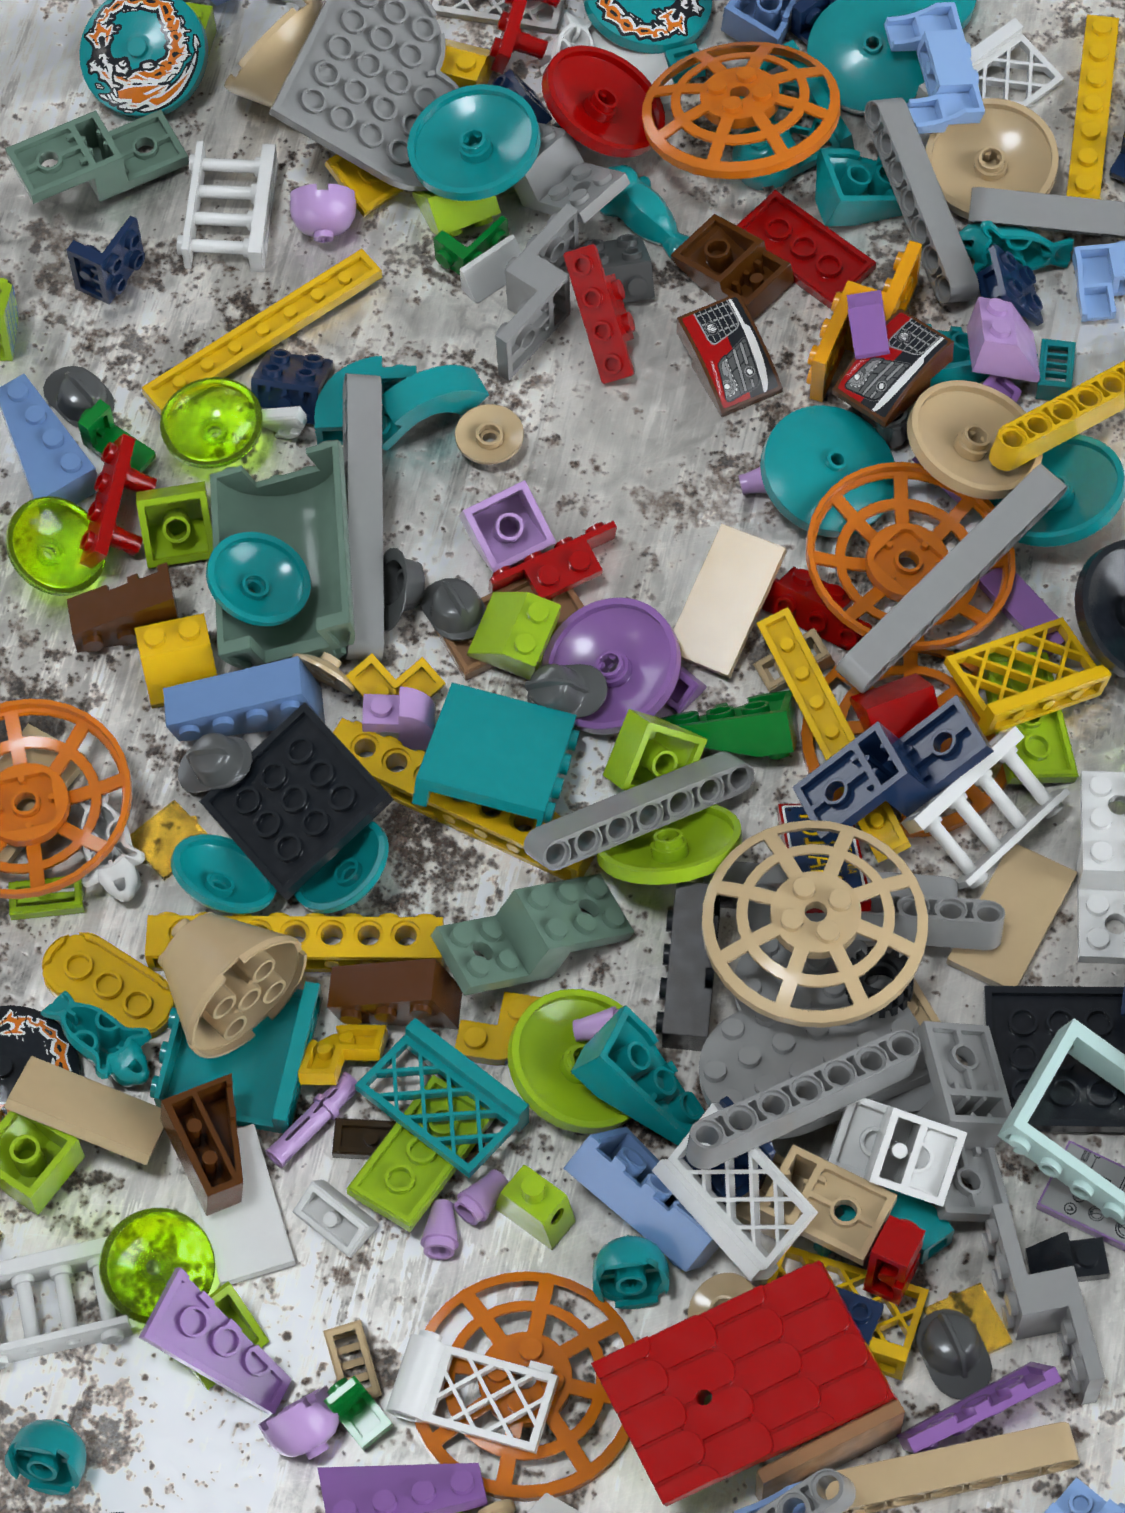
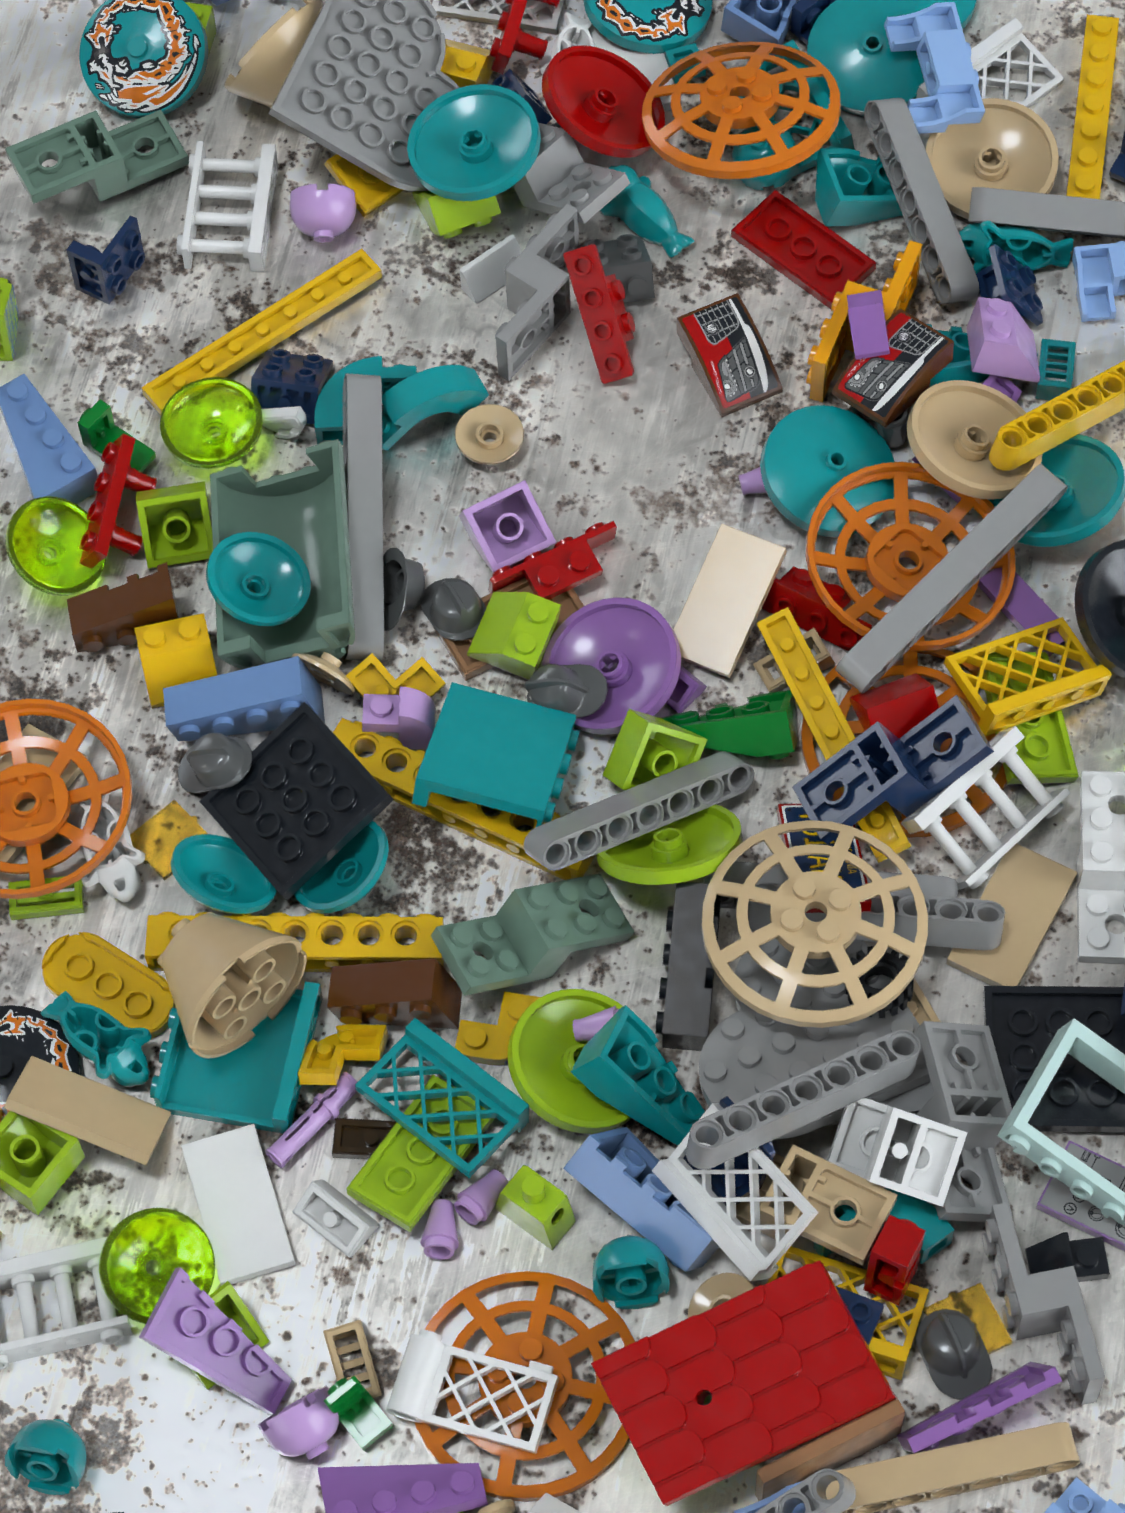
(75, 390): dark grey piece -> none
(207, 1141): reddish brown wedge -> none
(455, 255): green bracket -> none
(733, 261): reddish brown slope -> none

